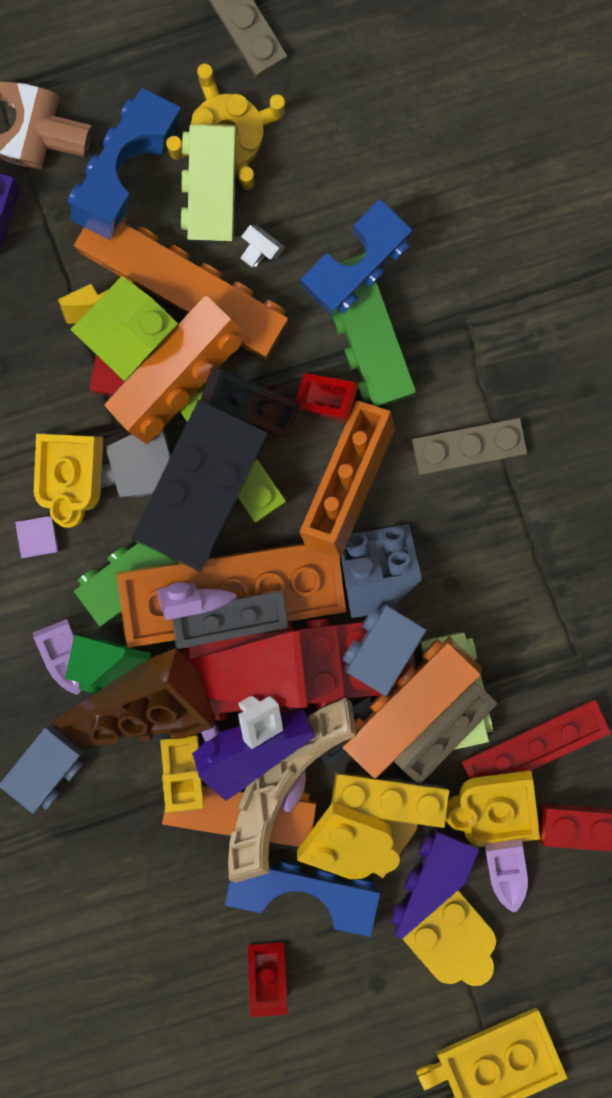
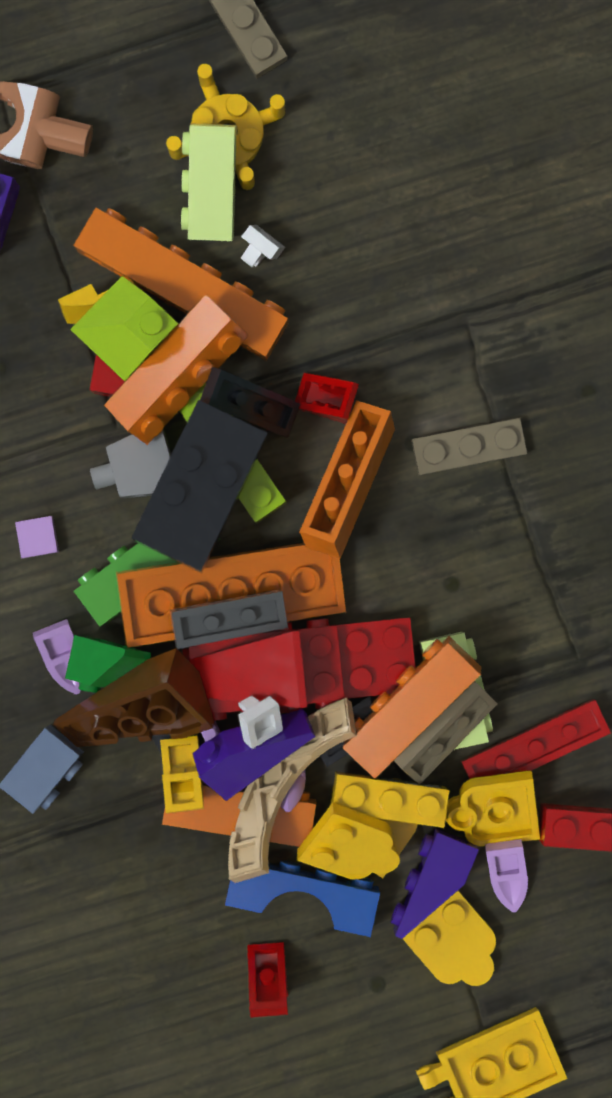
(68, 475): yellow plate -> none
(144, 129): blue arch -> none
(185, 599): lavender plate -> none
(335, 284): blue arch -> none
(374, 347): bright green brick -> none
(379, 568): sand blue slope -> none
(383, 648): sand blue brick -> none

